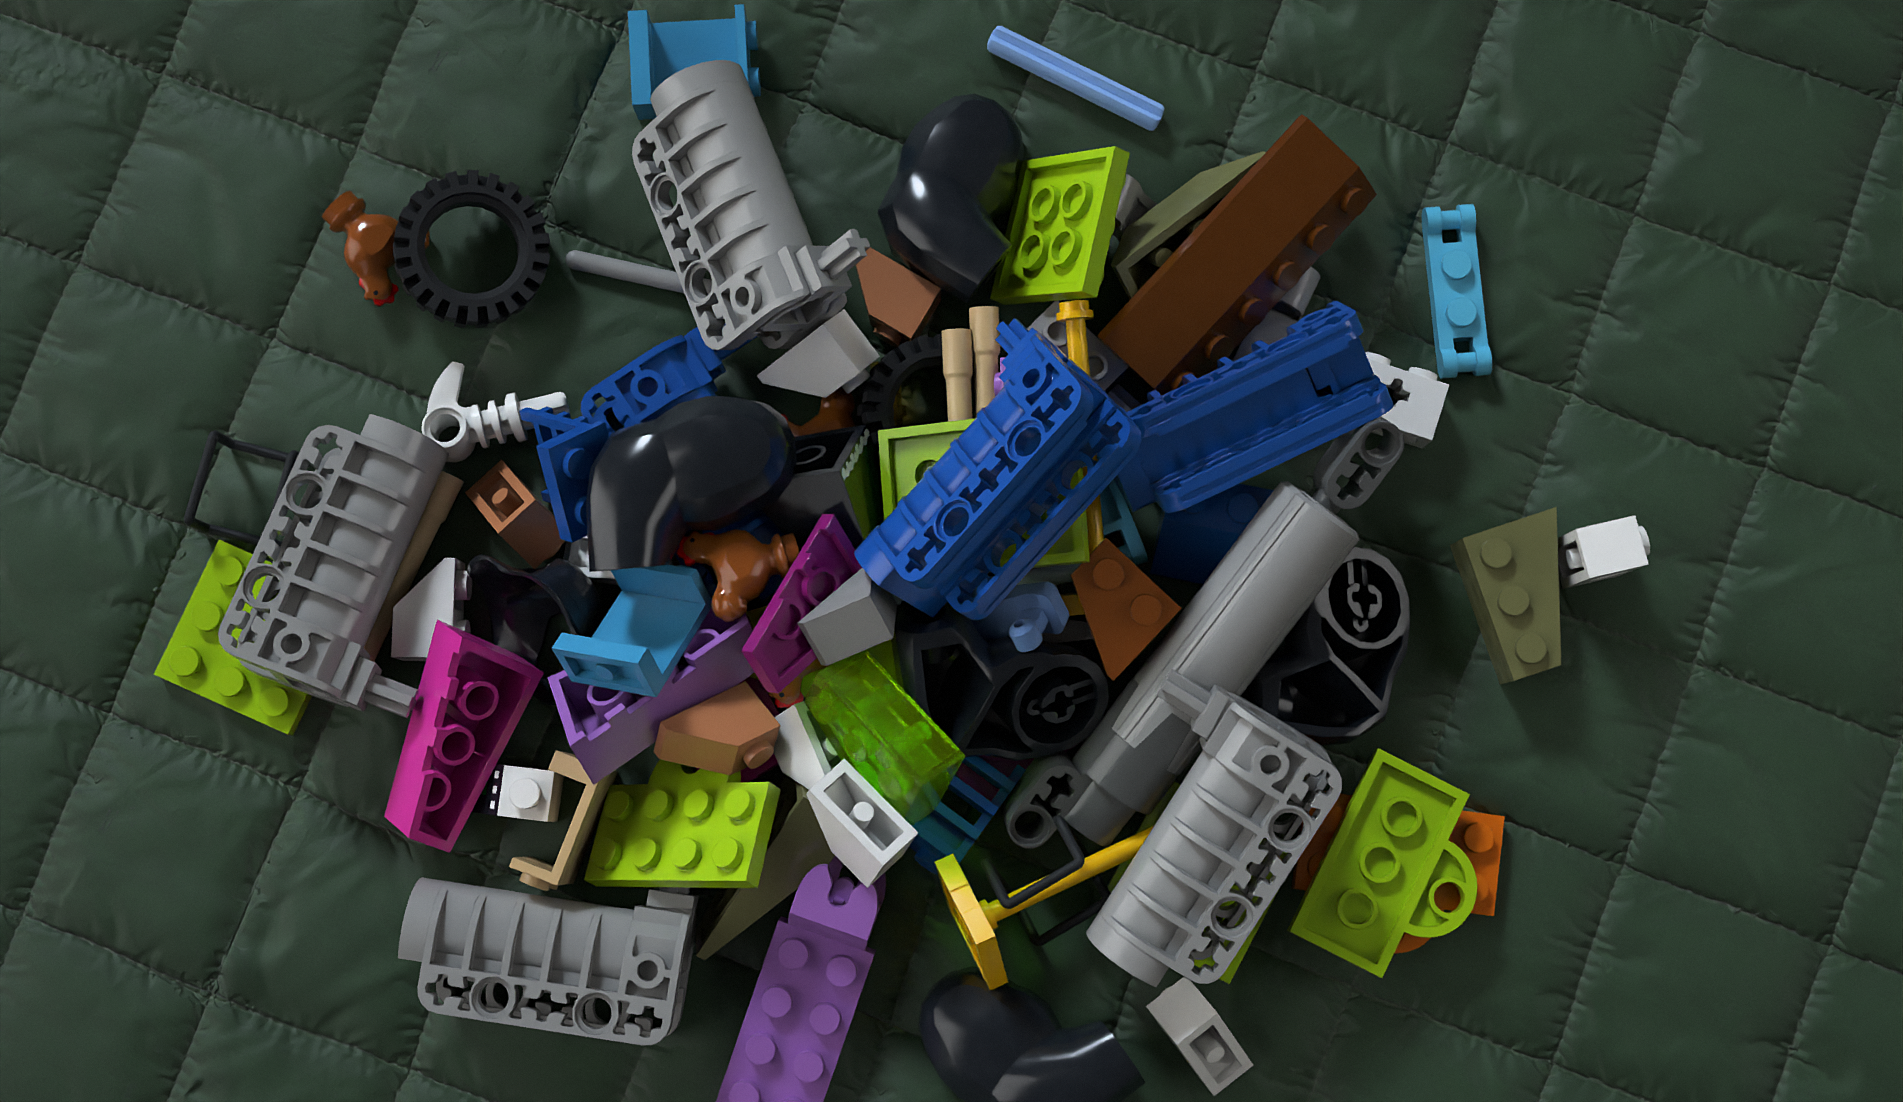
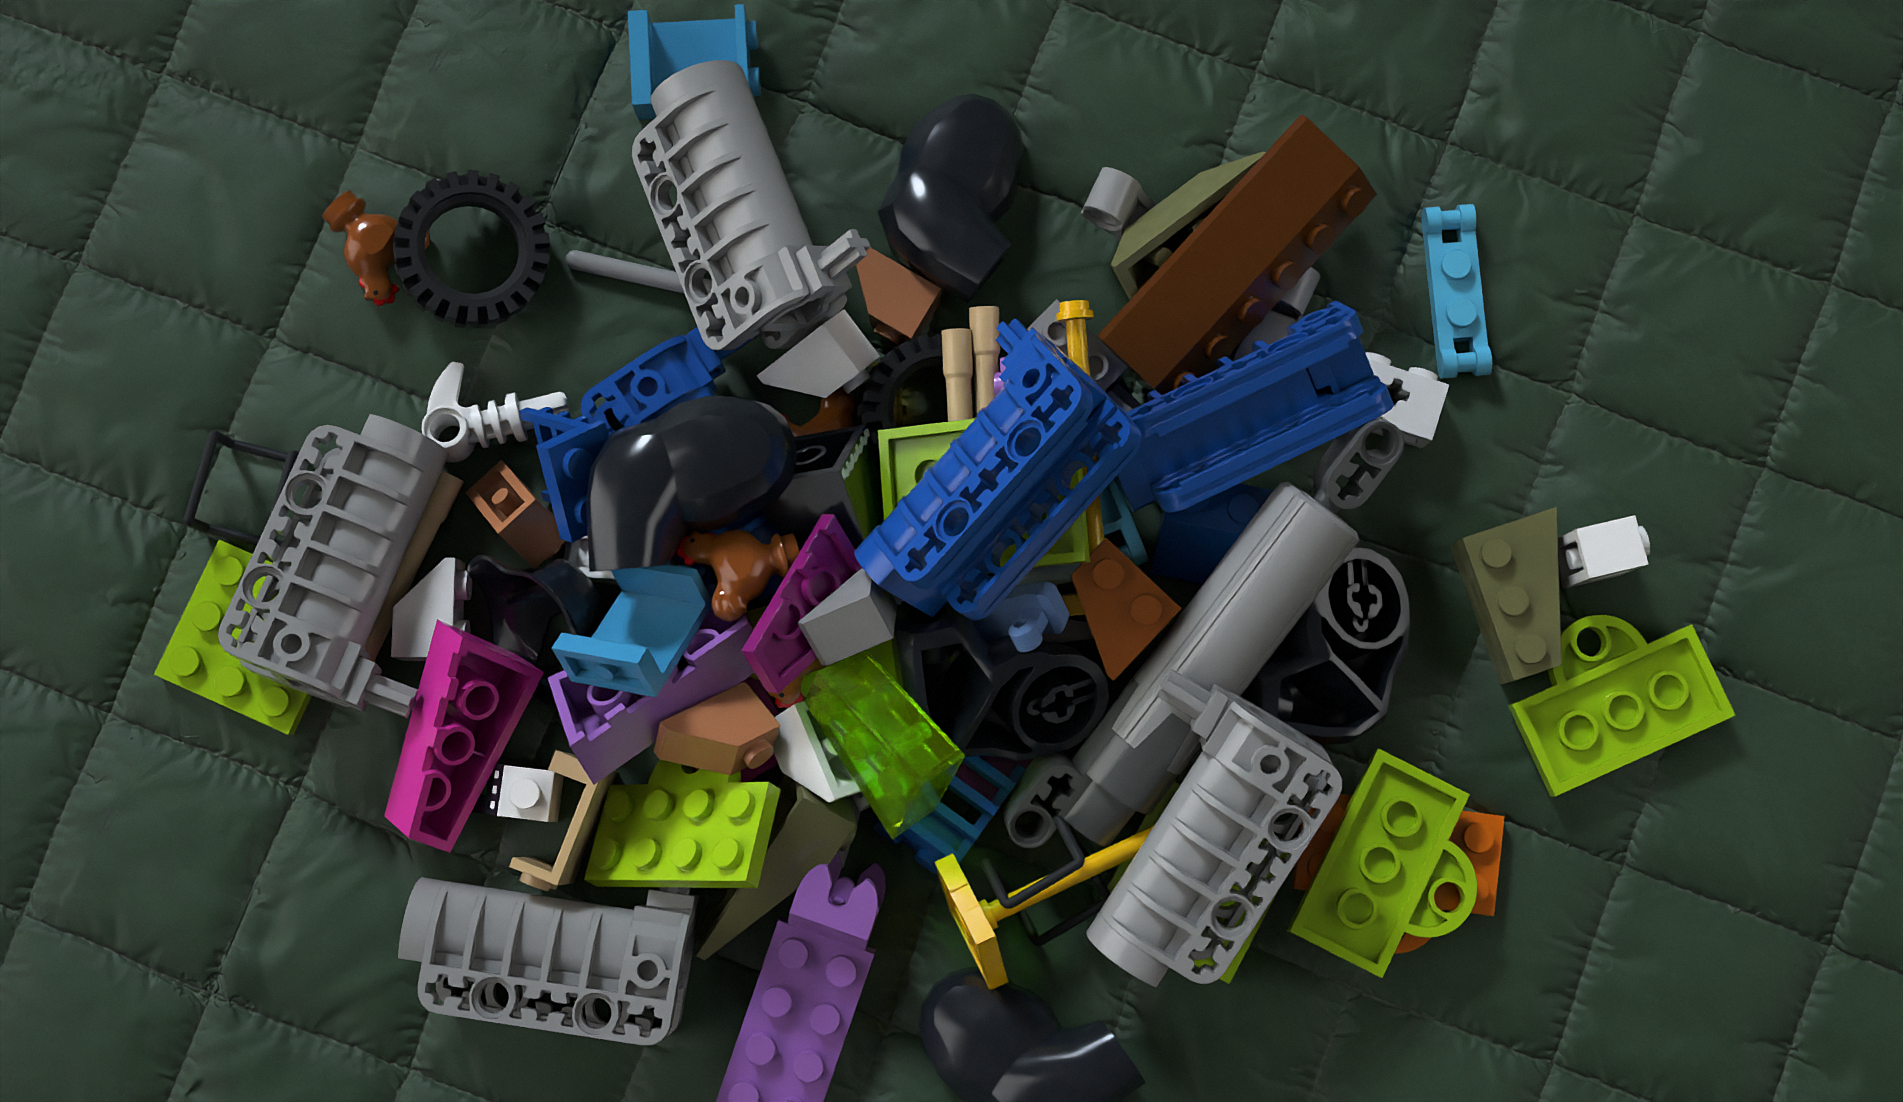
(859, 823): white slope -> none
(1061, 226): lime plate -> none
(1075, 78): light blue axle -> none
(1200, 1035): white slope -> none
(1617, 702): none -> lime plate

